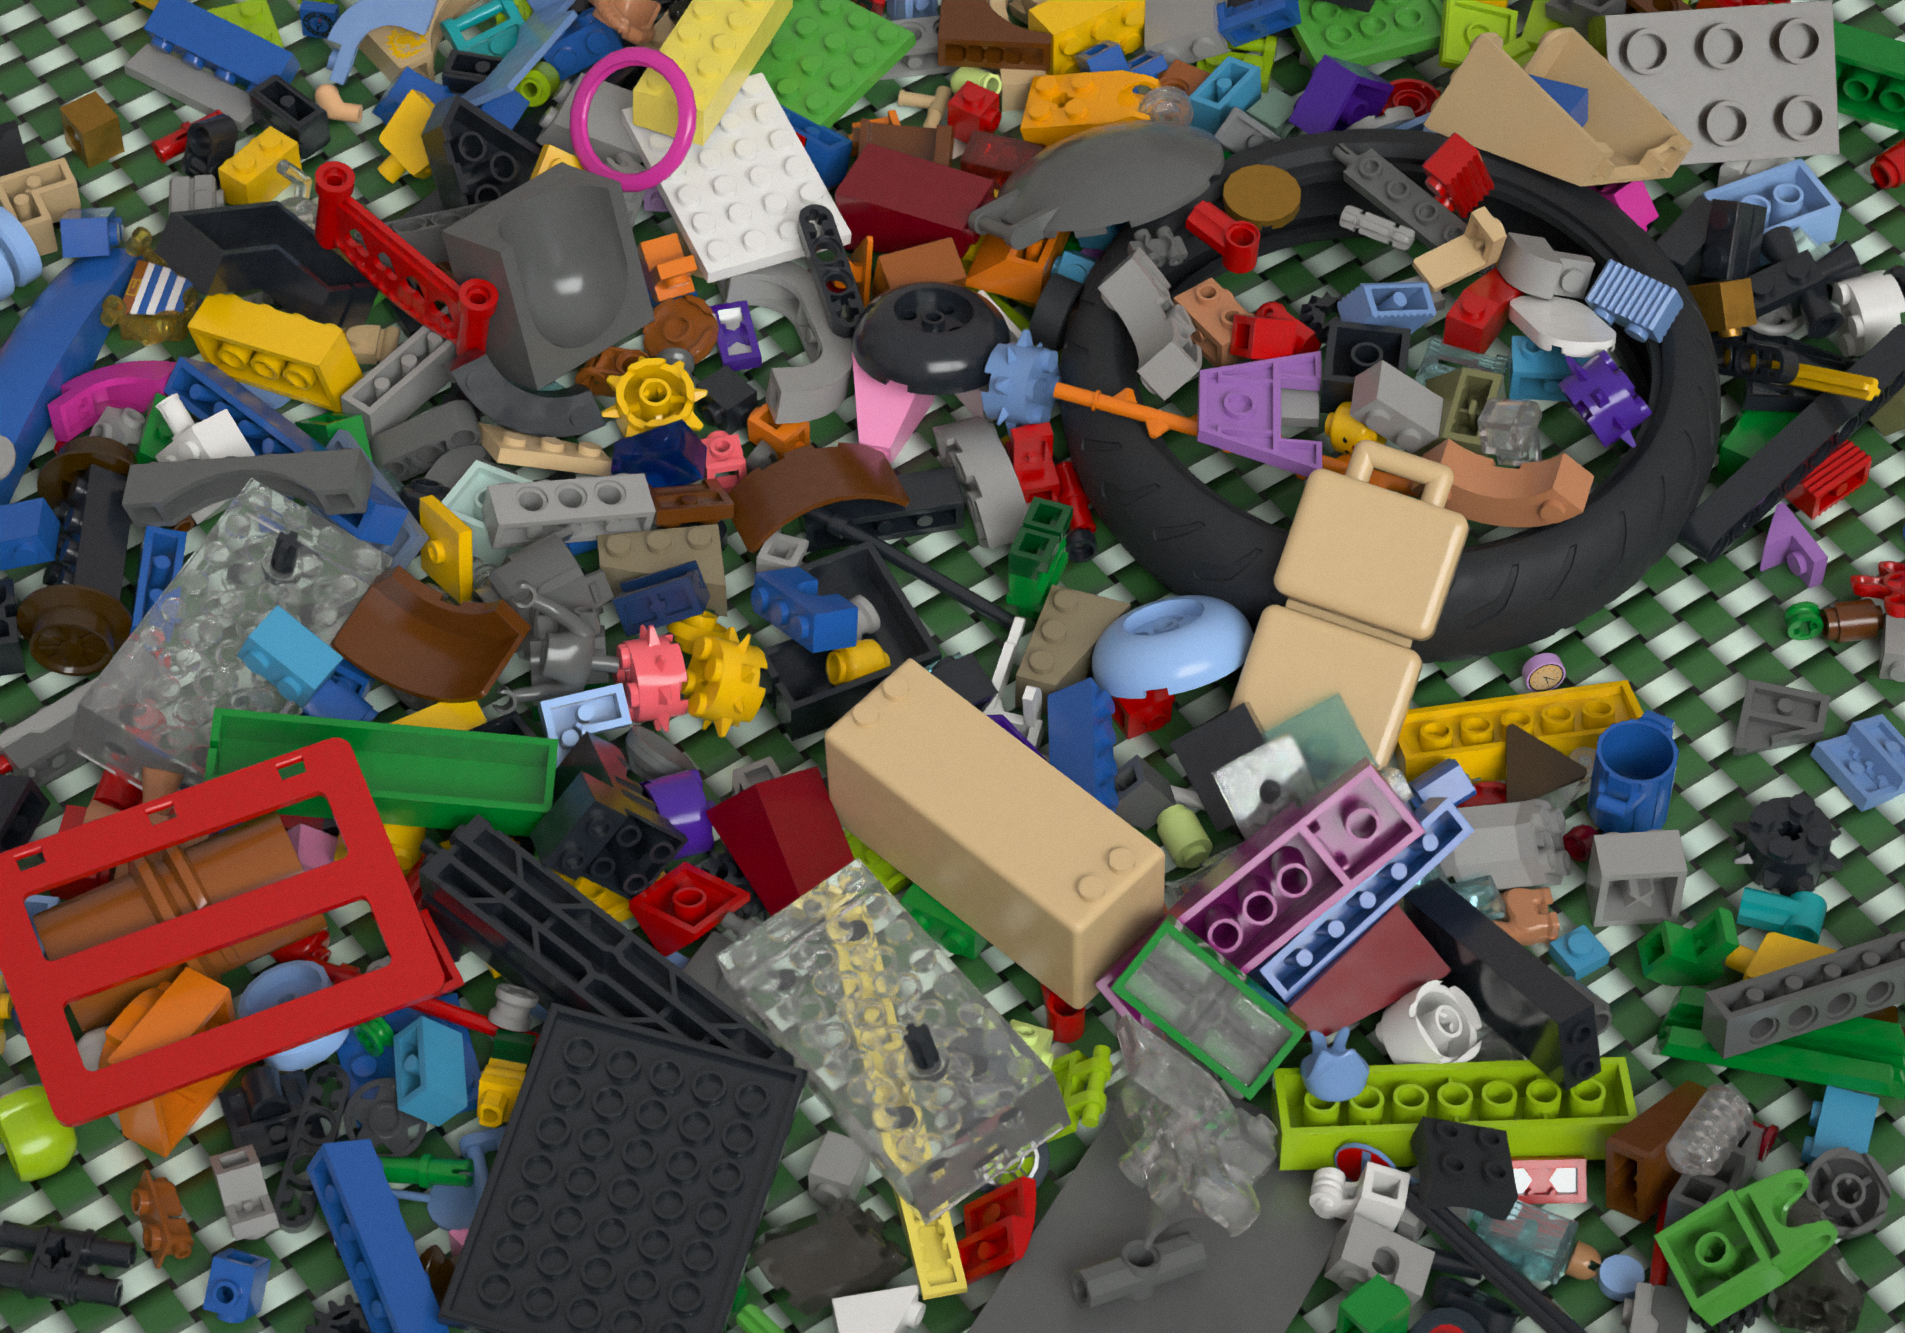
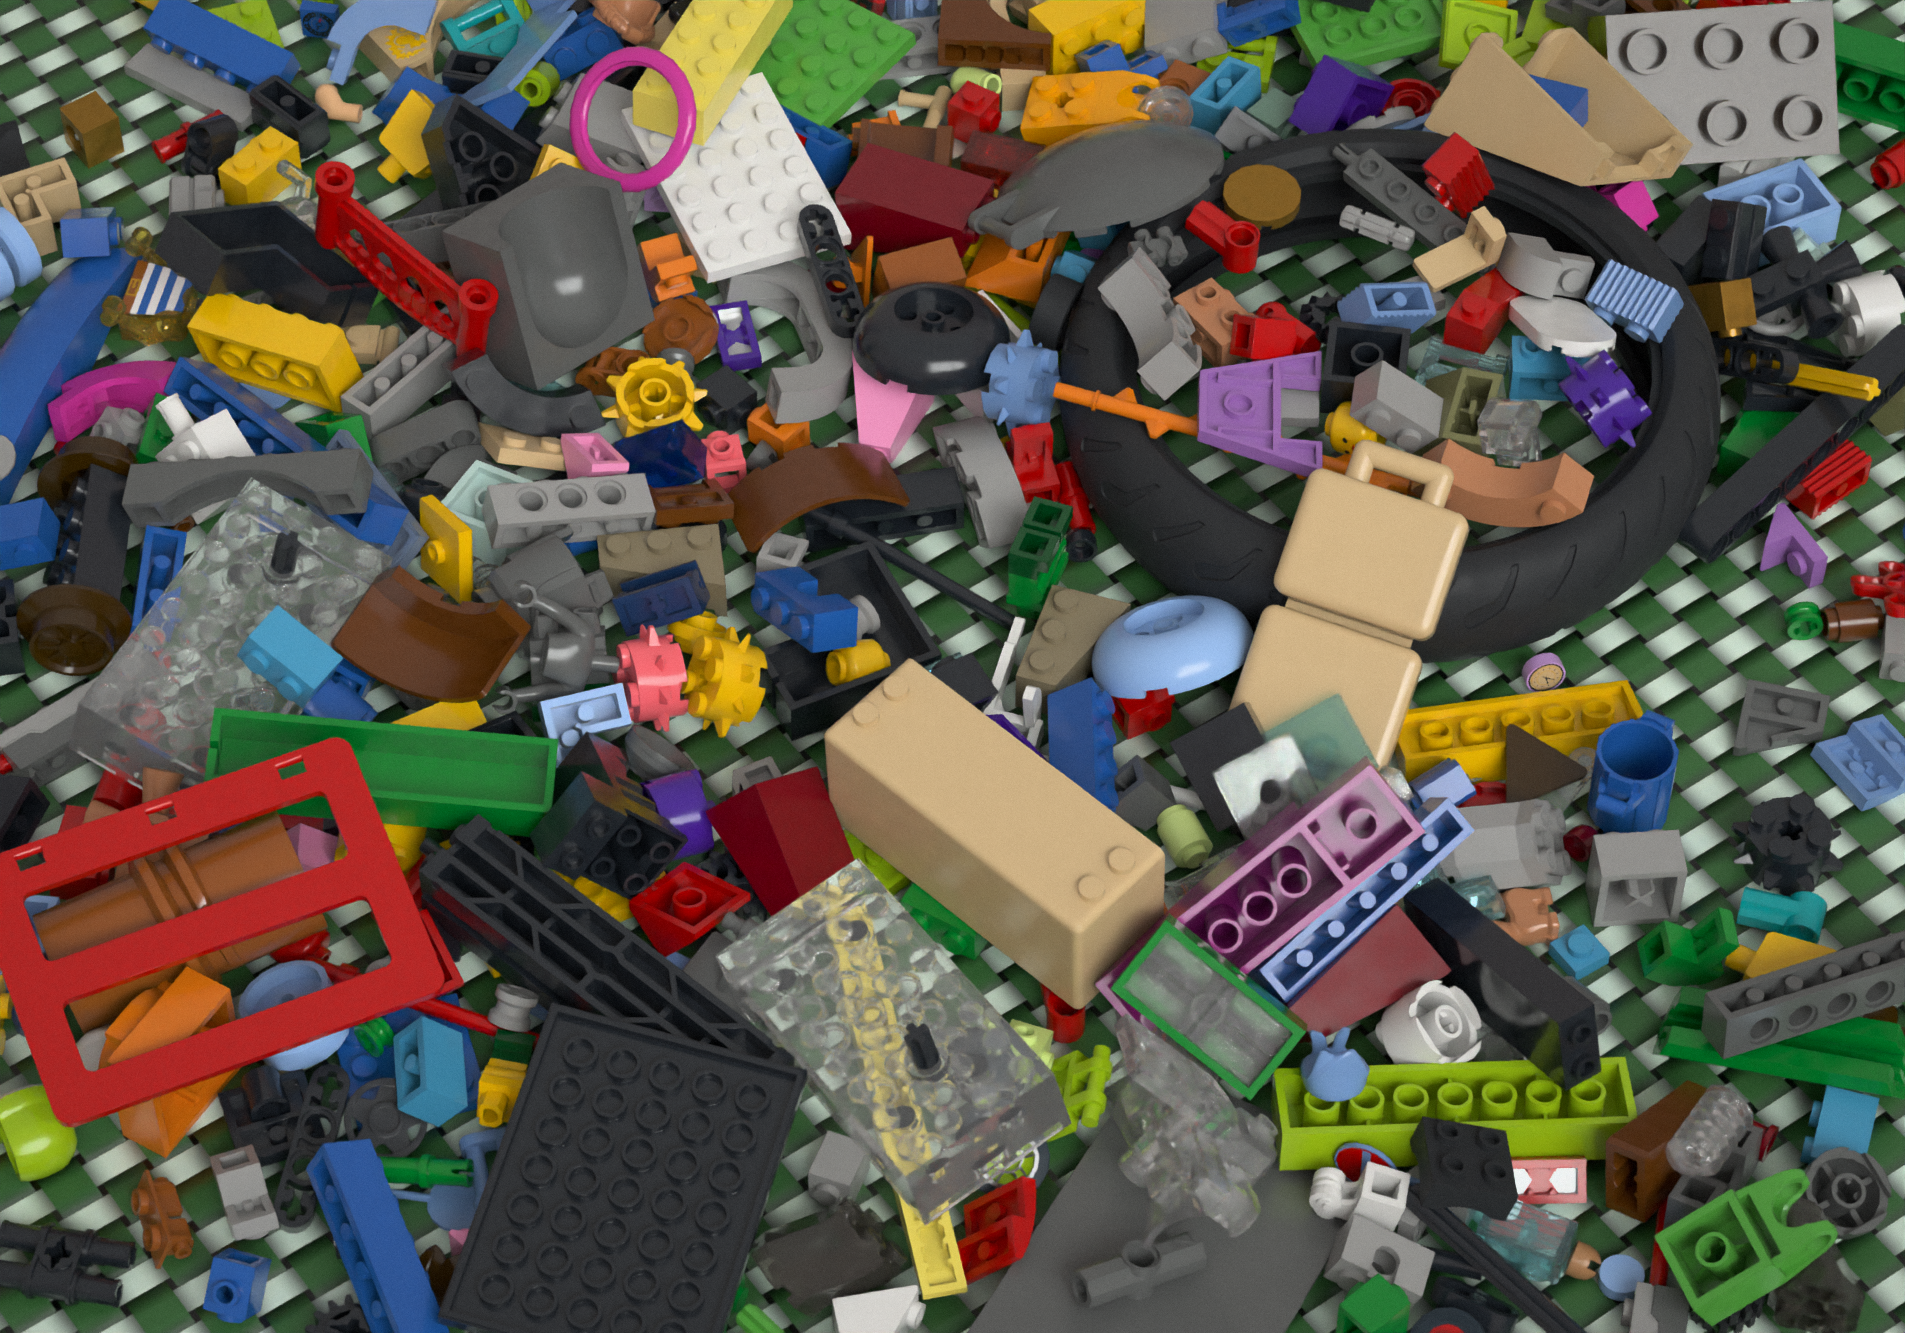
(591, 456): none -> bright pink slope

